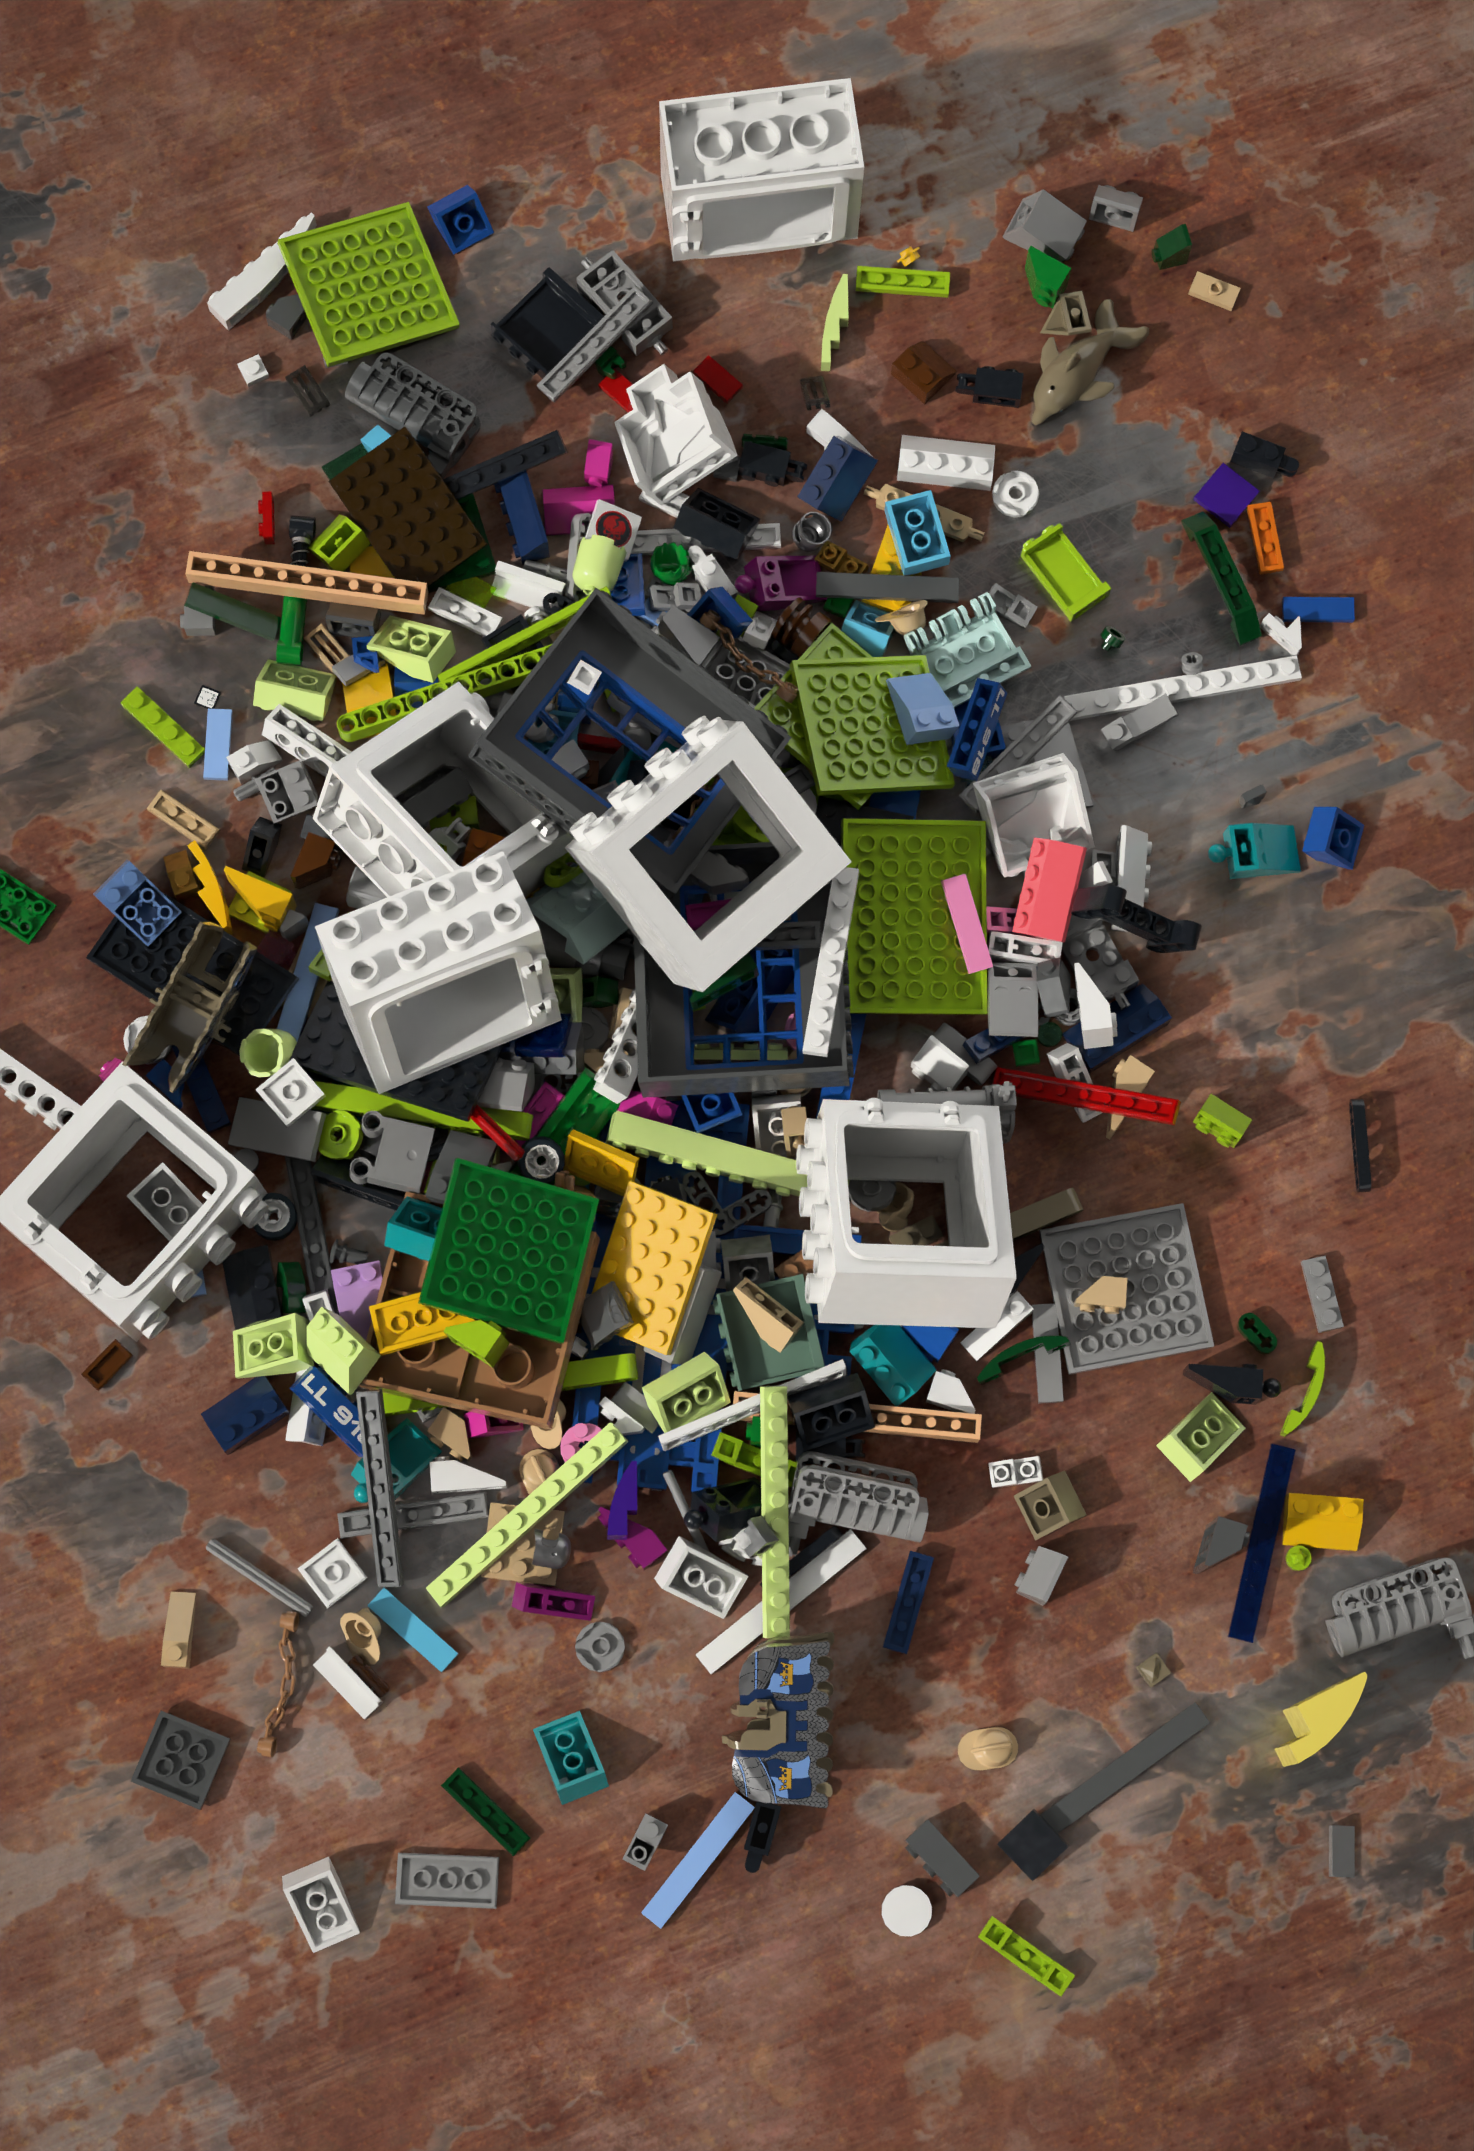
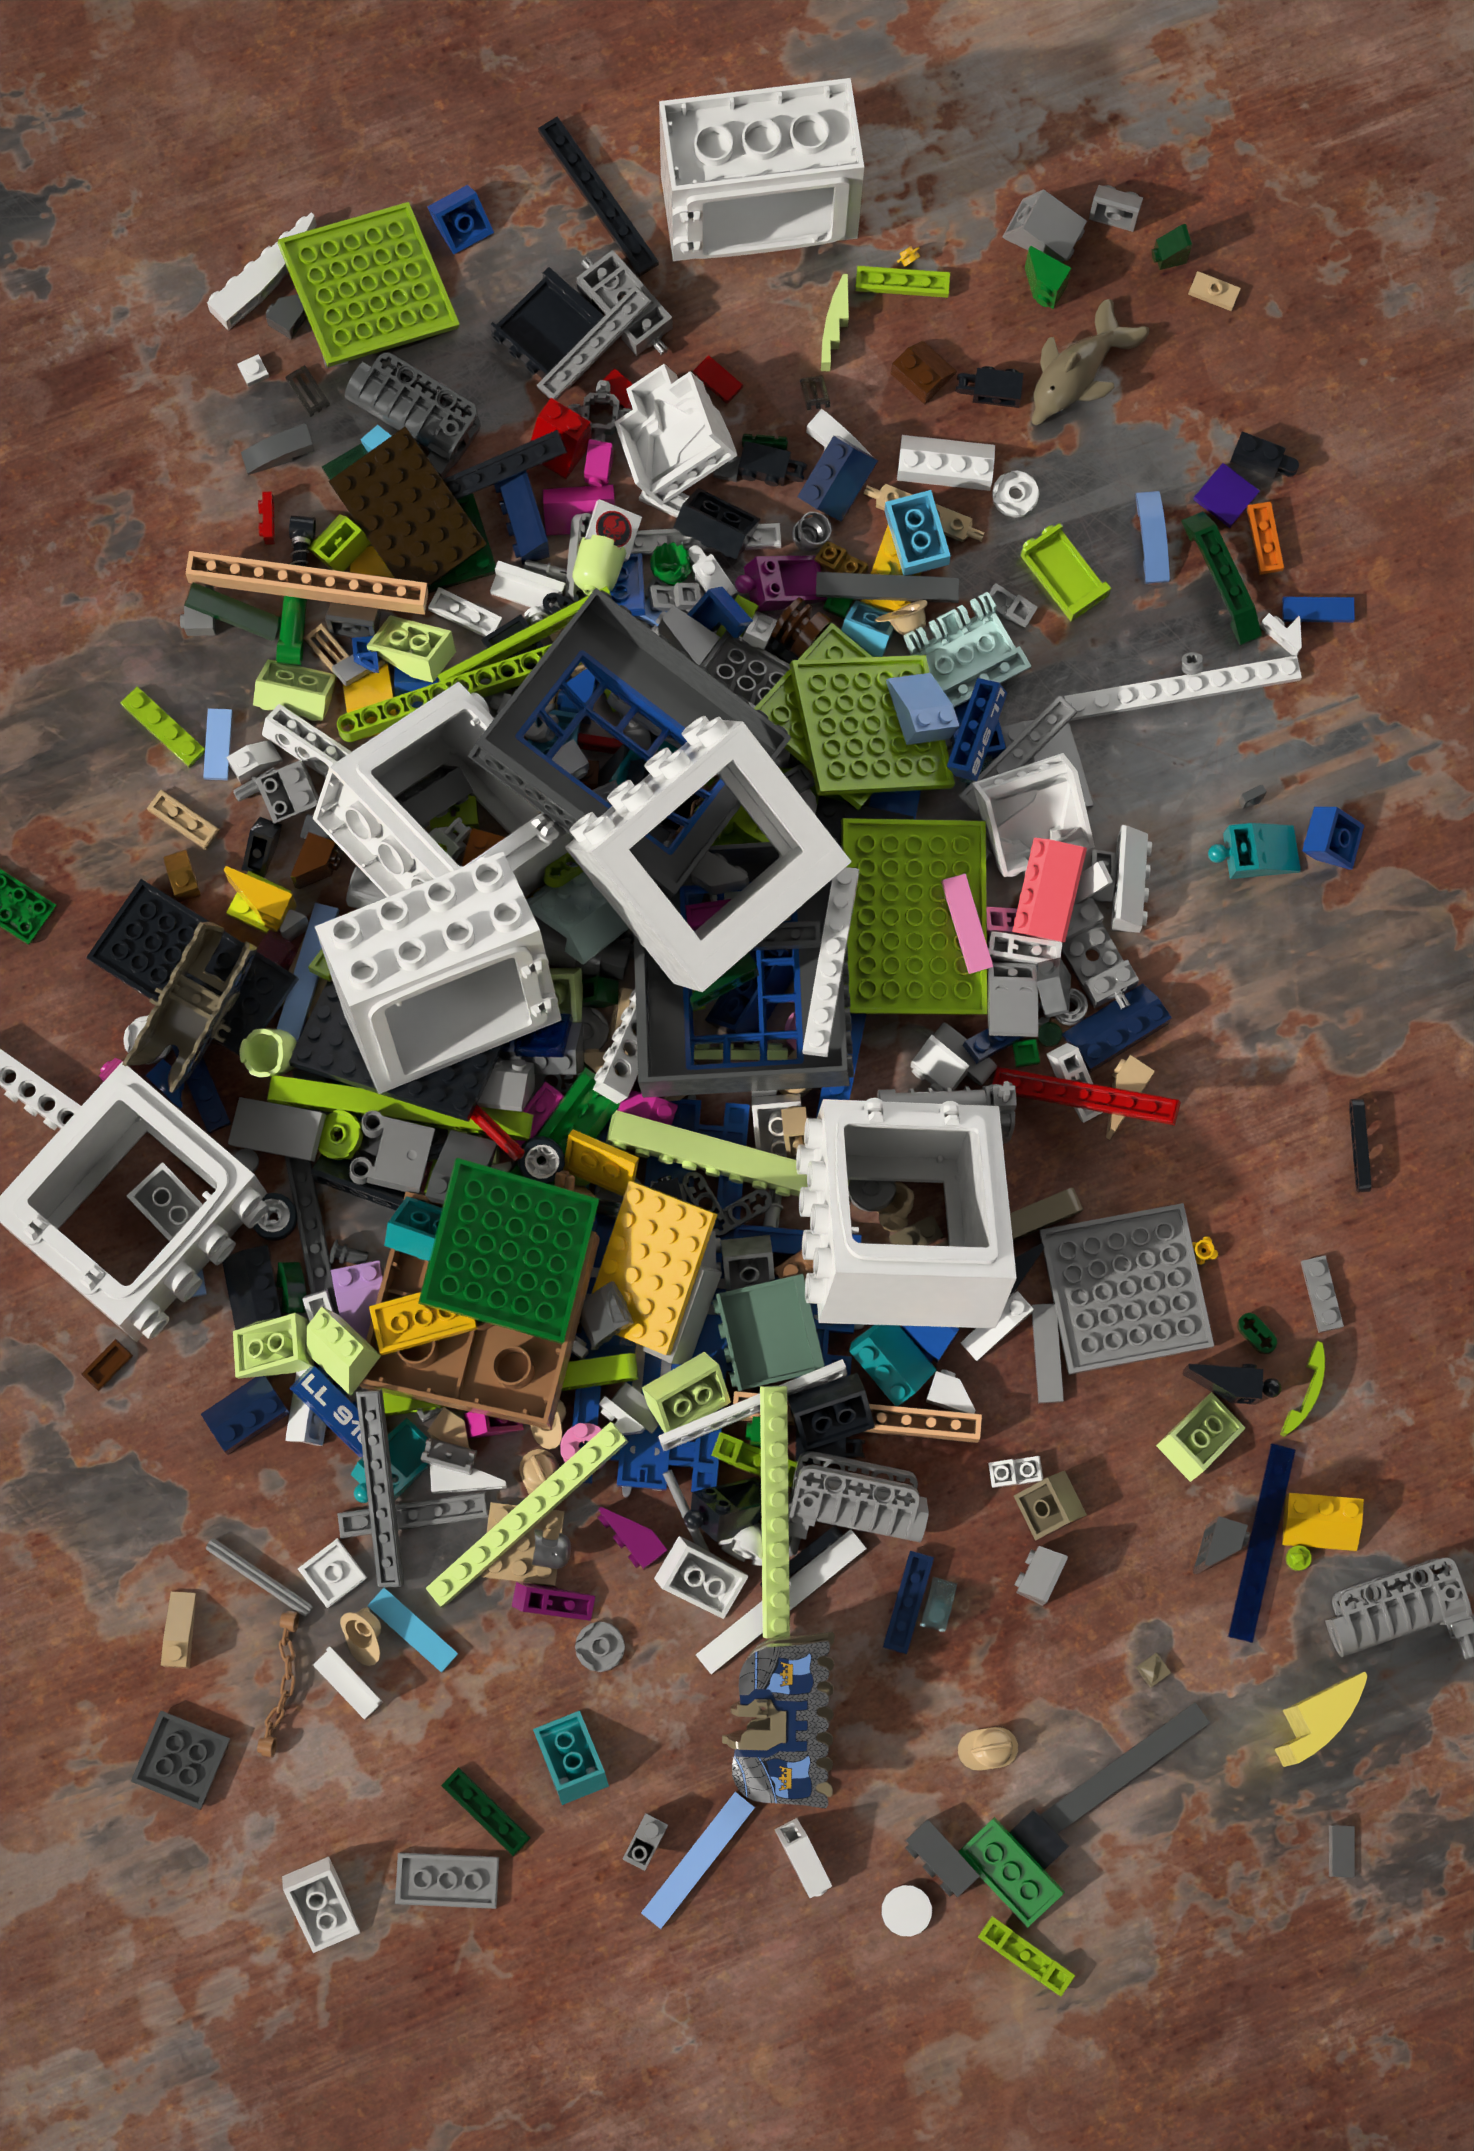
(137, 902): medium blue slope -> none
(207, 697): sticker -> none
(212, 893): yellow slope -> none
(277, 449): none -> dark grey slope
(290, 1092): white plate -> none
(368, 1675): reddish brown axle -> none
(449, 1456): none -> light grey hinge
(473, 590): clear neon green slope -> none
(480, 1339): lime slope -> none
(573, 429): none -> red slope
(584, 677): white plate -> none
(598, 196): none -> black plate
(601, 396): none -> light grey piece
(608, 361): dark green tile -> none
(623, 1504): dark purple slope -> none
(711, 1109): blue slope -> none
(760, 1535): dark grey panel -> none
(760, 1834): black brick -> none
(769, 1317): tan slope -> none
(786, 691): medium nougat piece -> none
(803, 1858): none -> white slope
(938, 1604): none -> clear light blue slope
(993, 1369): dark green slope -> none
(1011, 1872): none -> green plate
(1068, 316): dark tan slope -> none
(1096, 1019): white slope -> none
(1106, 1294): tan slope -> none
(1111, 638): dark green tile -> none
(1139, 723): light grey slope -> none
(1153, 537): none -> medium blue slope
(1161, 933): black beam -> none
(1210, 1253): none -> yellow plate
(1221, 1121): lime slope -> none

